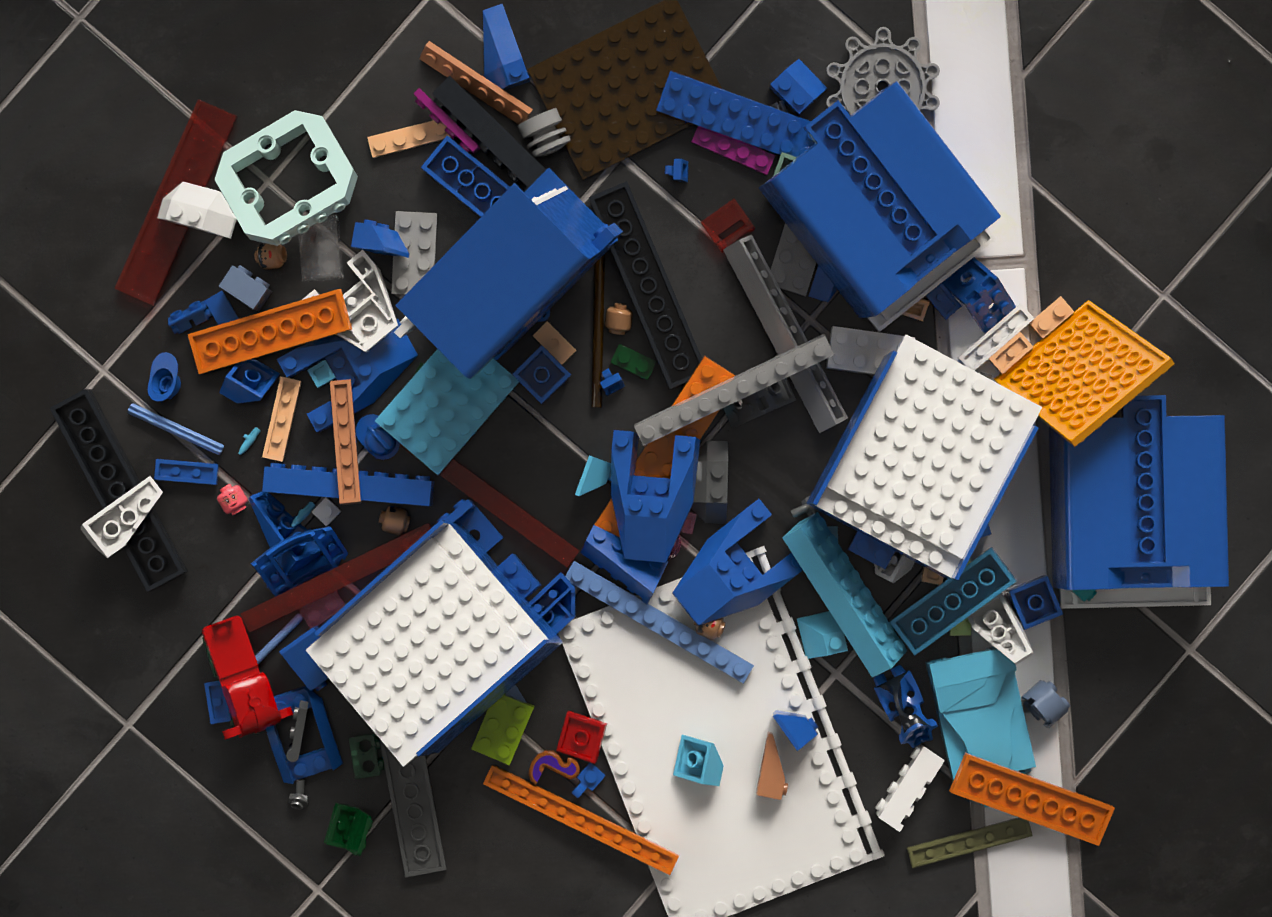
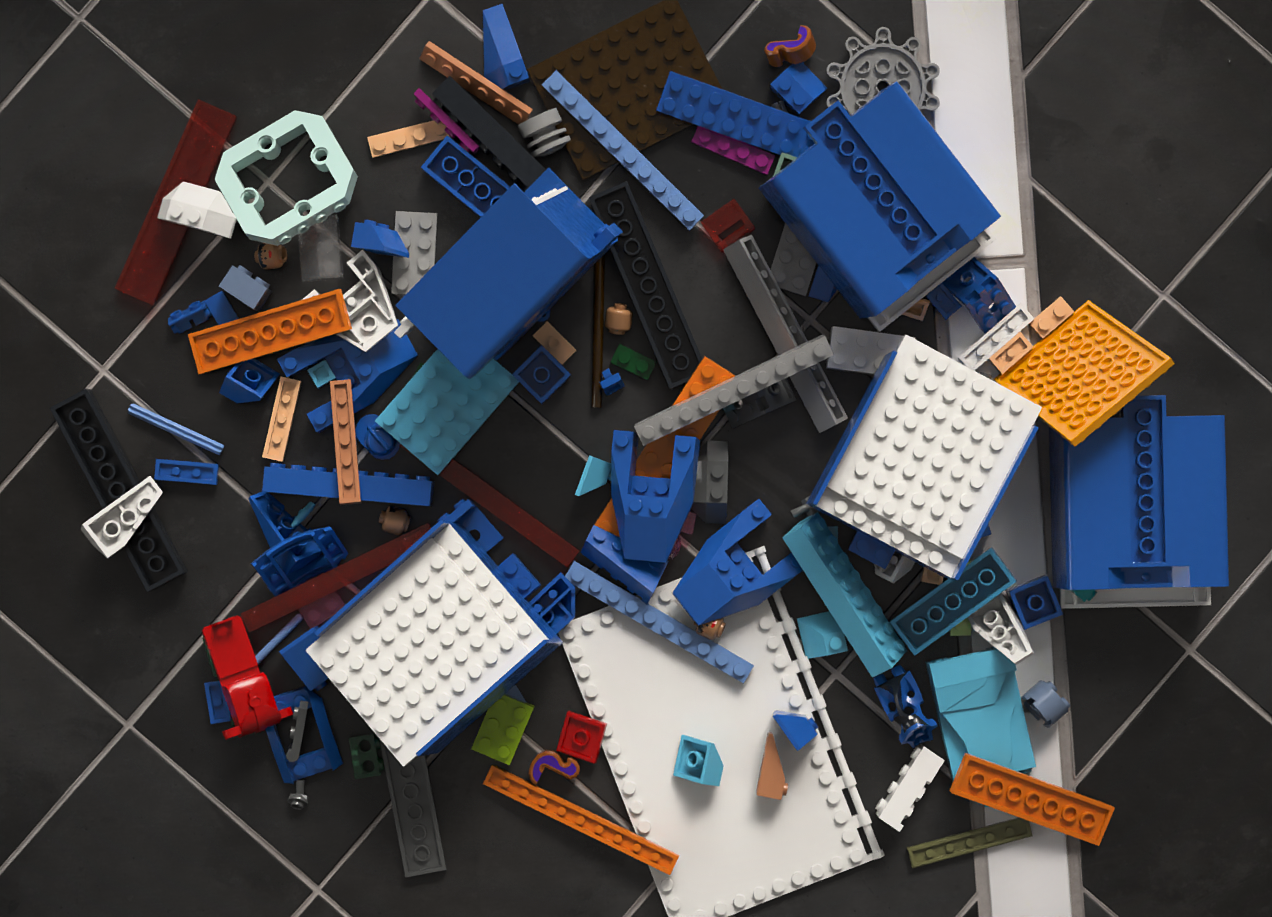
(164, 378): blue piece -> none
(232, 499): coral head -> none
(249, 440): medium azure helmet -> none
(326, 511): white plate -> none
(348, 828): dark green bracket -> none
(589, 777): blue plate -> none
(622, 150): none -> medium blue plate
(678, 171): blue tile -> none
(791, 50): none -> dark orange animal

